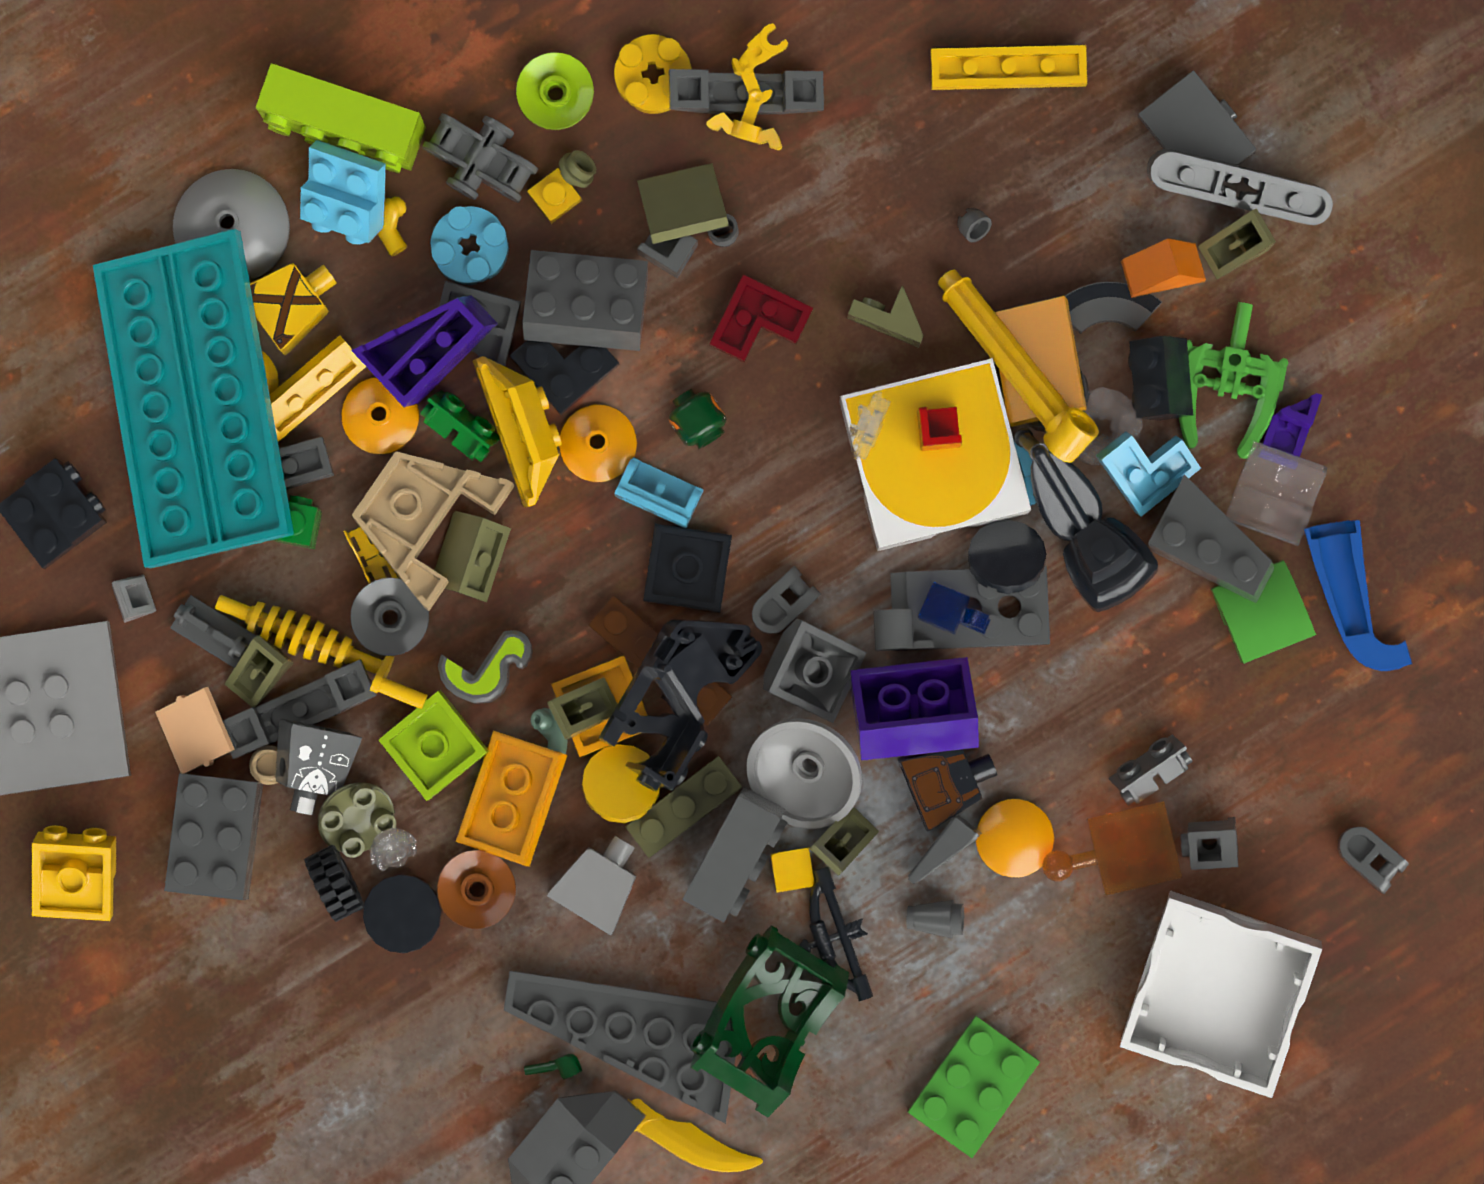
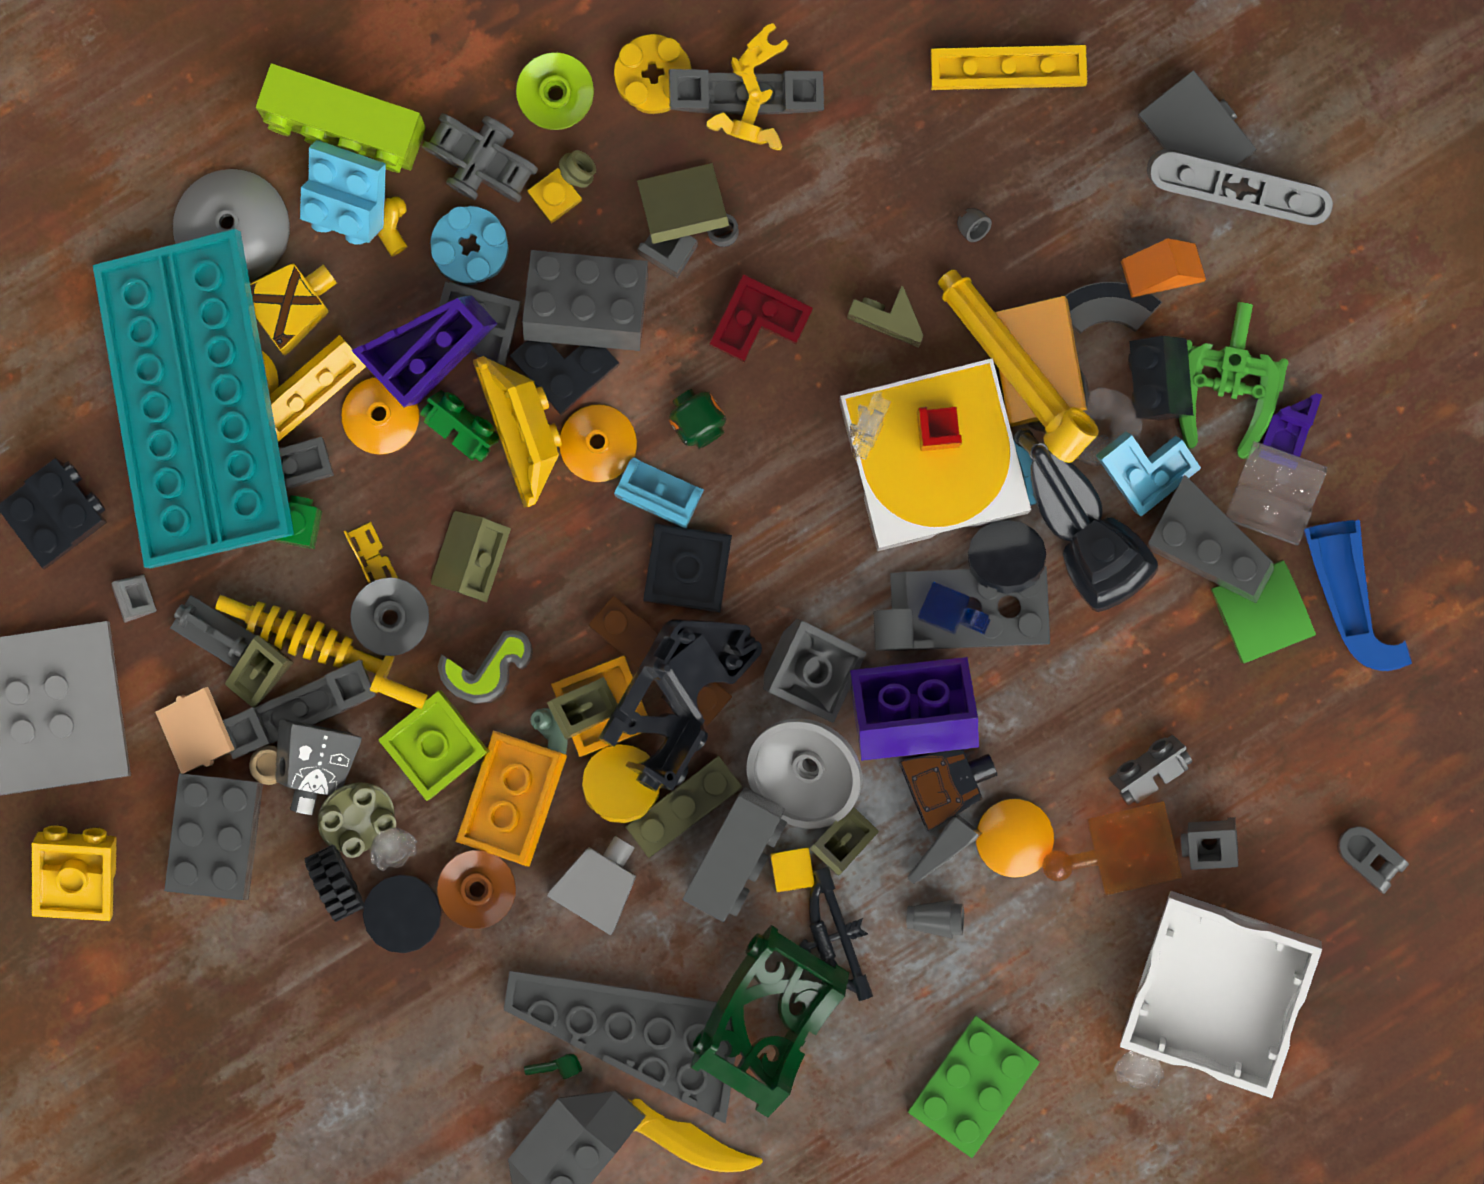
(409, 506): tan wing -> none
(773, 613): dark grey plate -> none
(1139, 1070): none -> clear plate
(1237, 244): olive slope -> none

